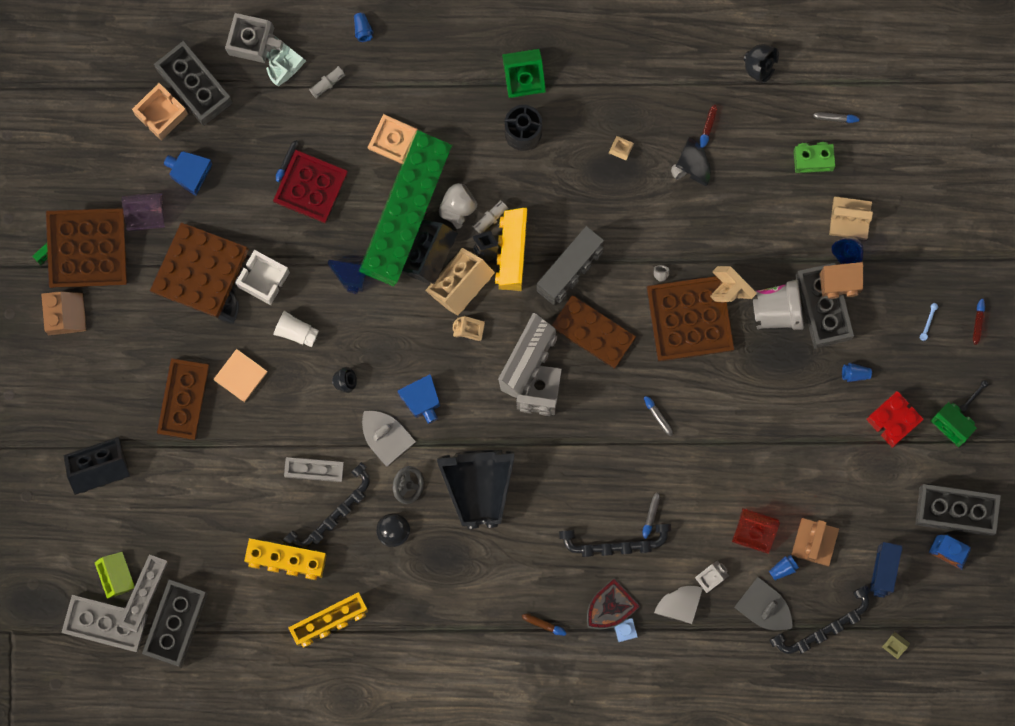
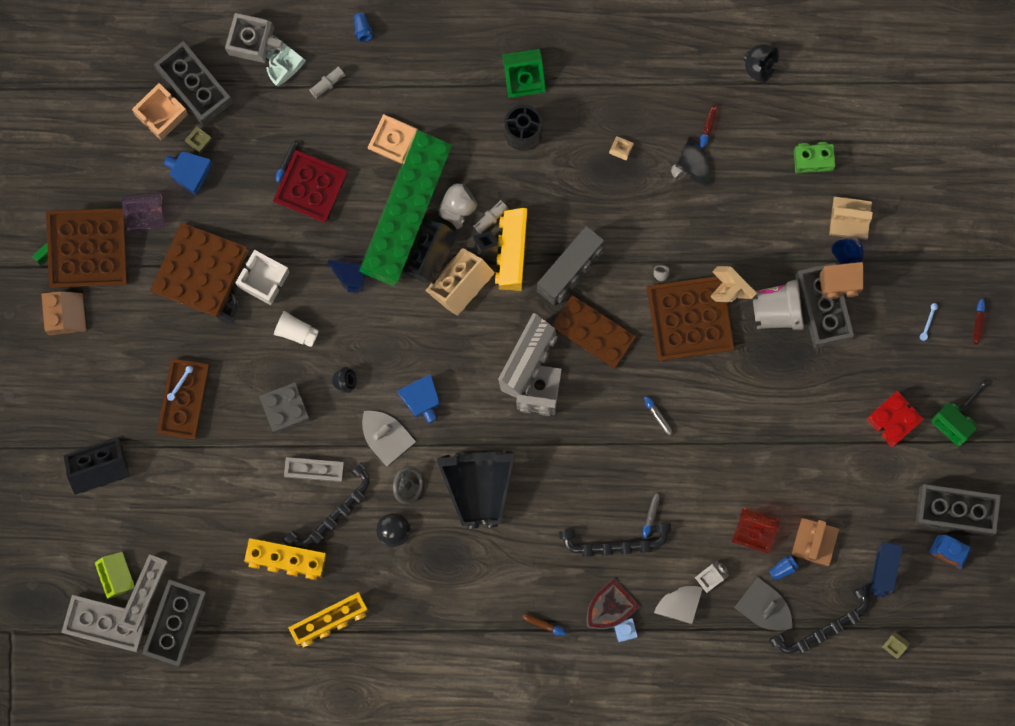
(171, 396): none -> light blue hinge
(198, 139): none -> olive plate
(240, 375): light nougat tile -> none
(284, 408): none -> dark grey brick
(468, 328): tan bracket -> none
(836, 117): flat silver piece -> none
(855, 372): blue cone -> none

